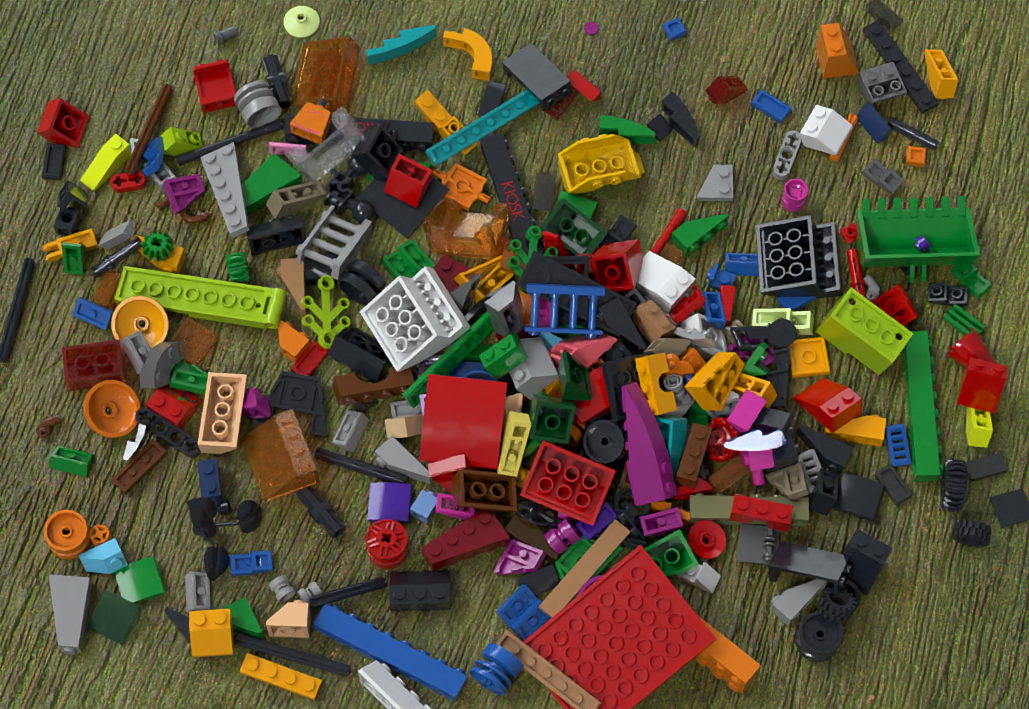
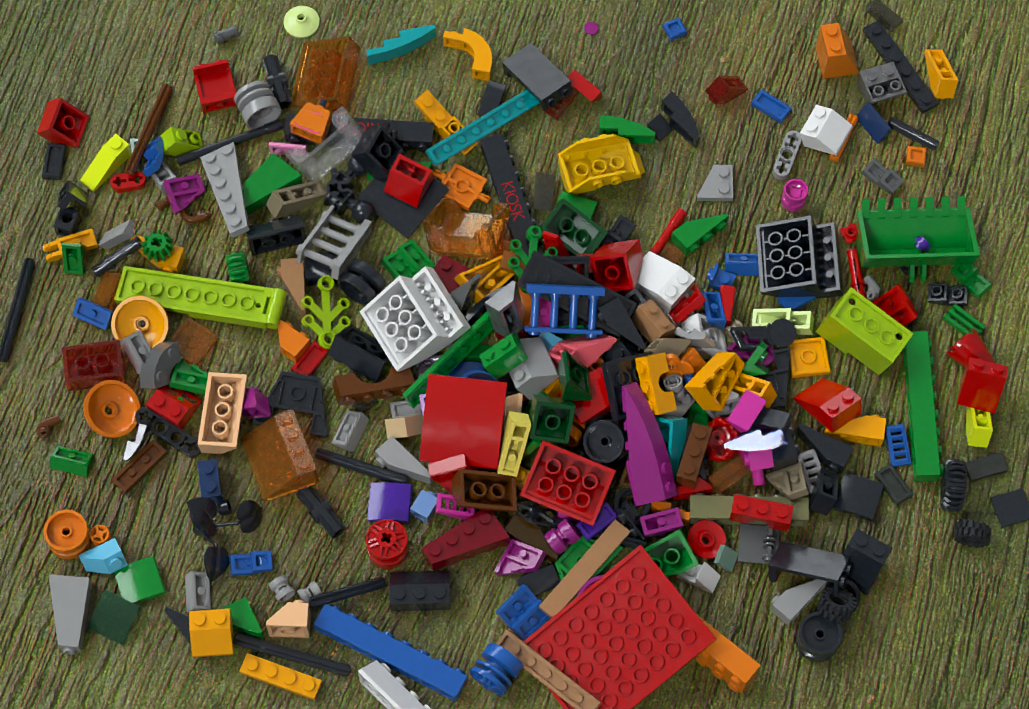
(726, 558): none -> sand green tile

